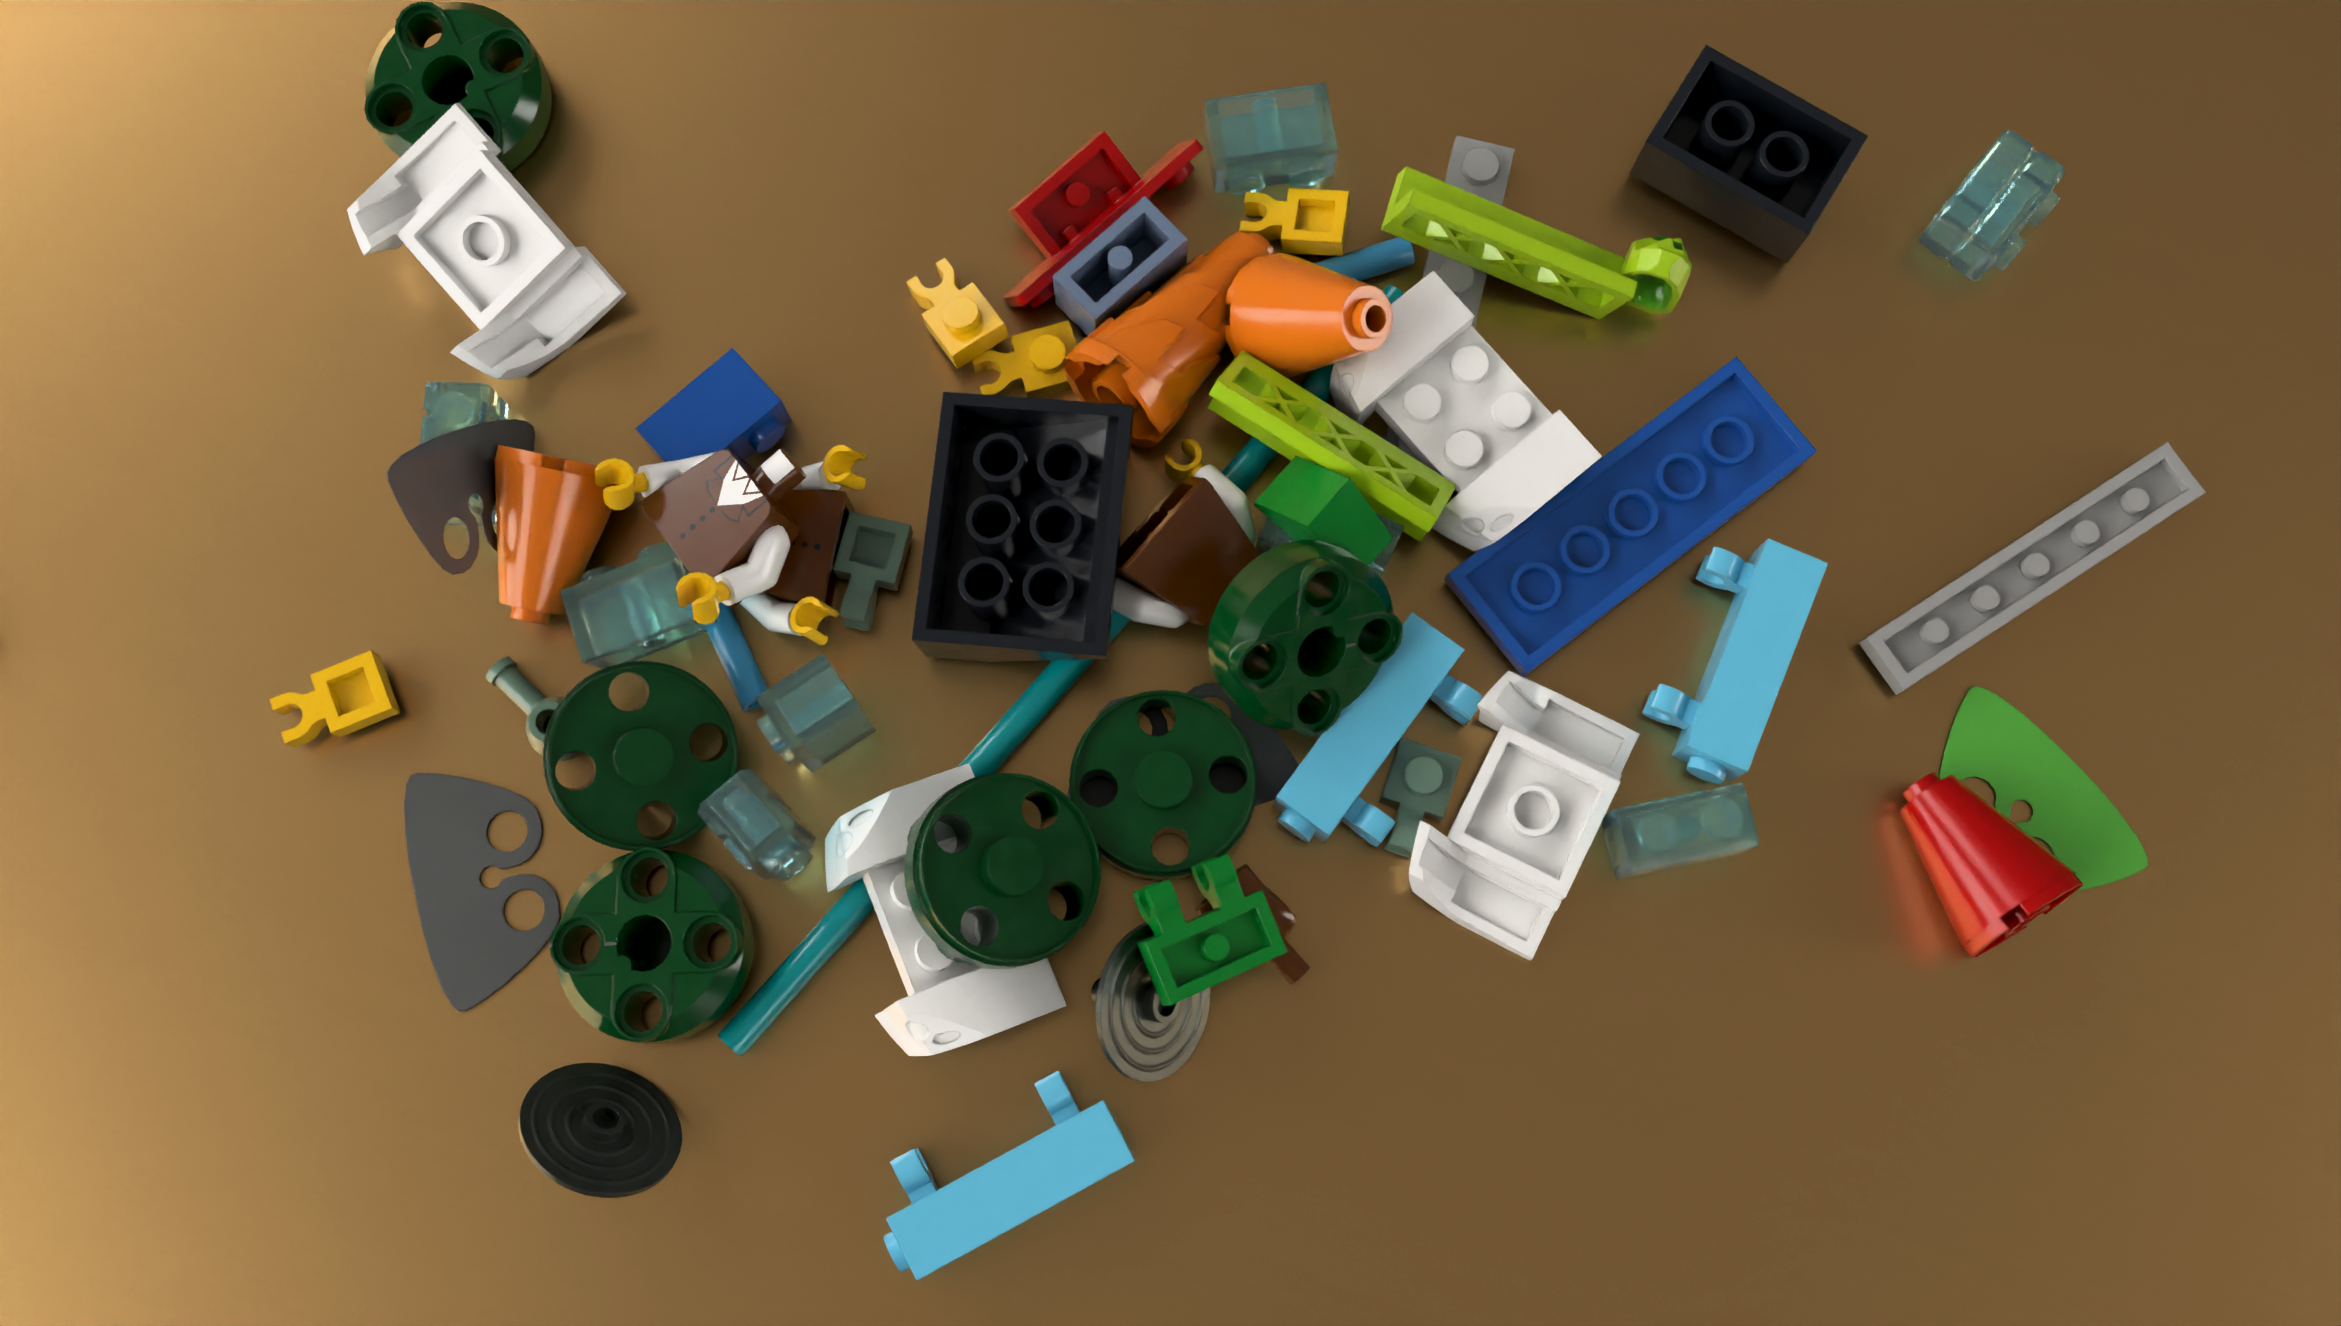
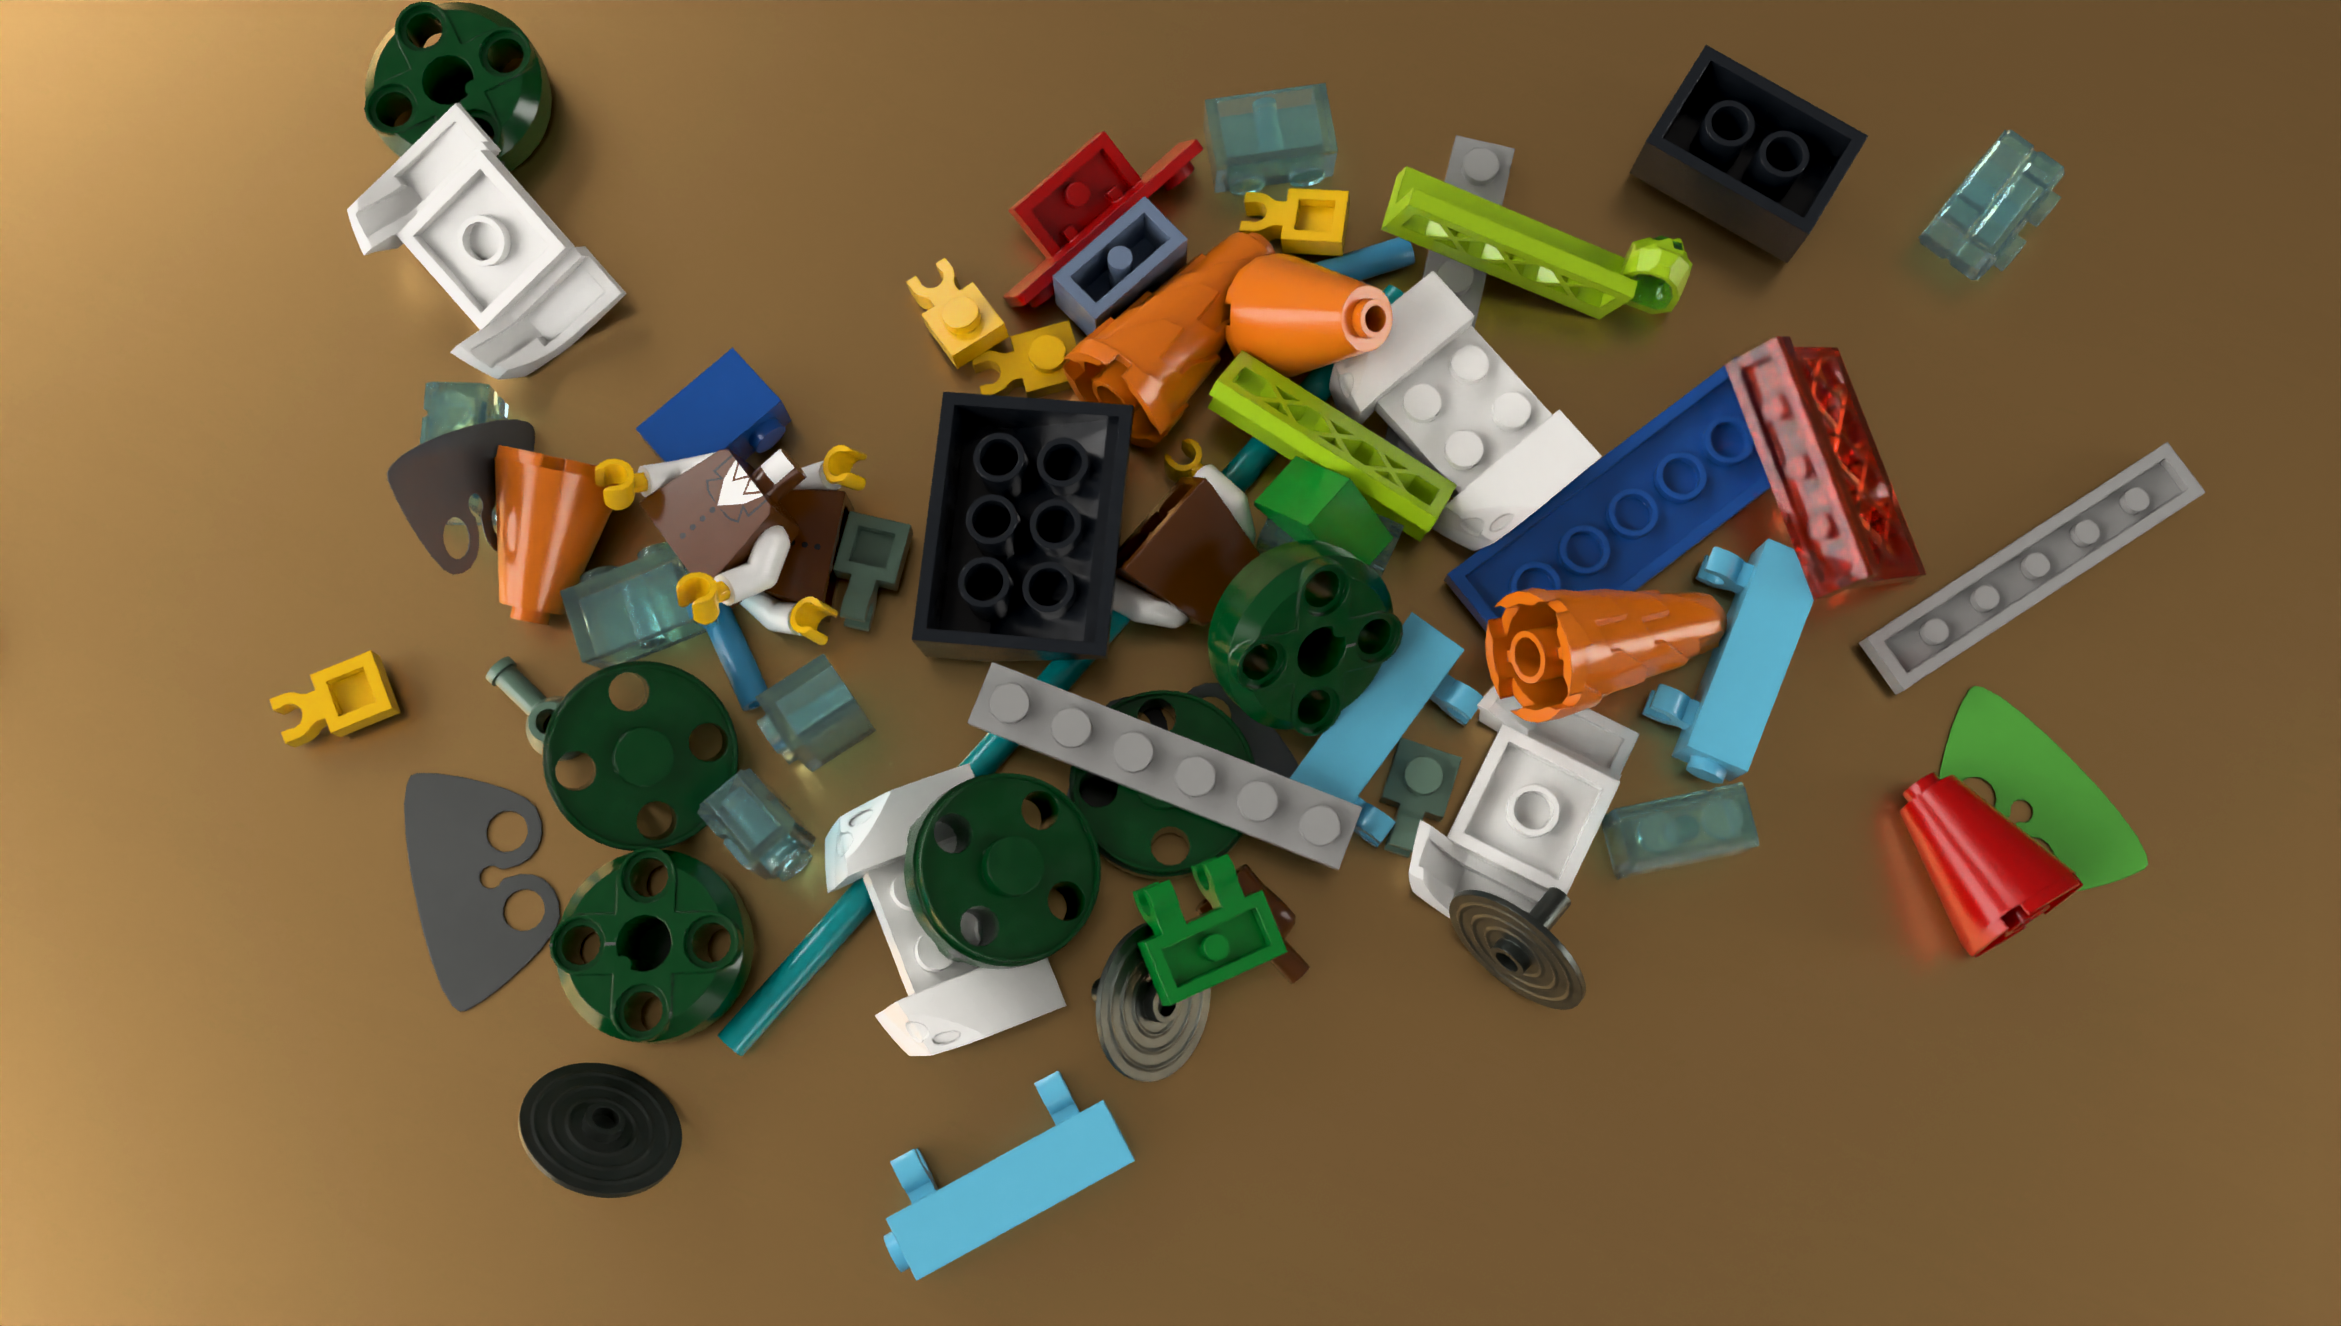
(1165, 766): none -> light grey plate
(1520, 946): none -> pearl dark grey shield
(1576, 647): none -> orange cone
(1800, 456): none -> clear red fence

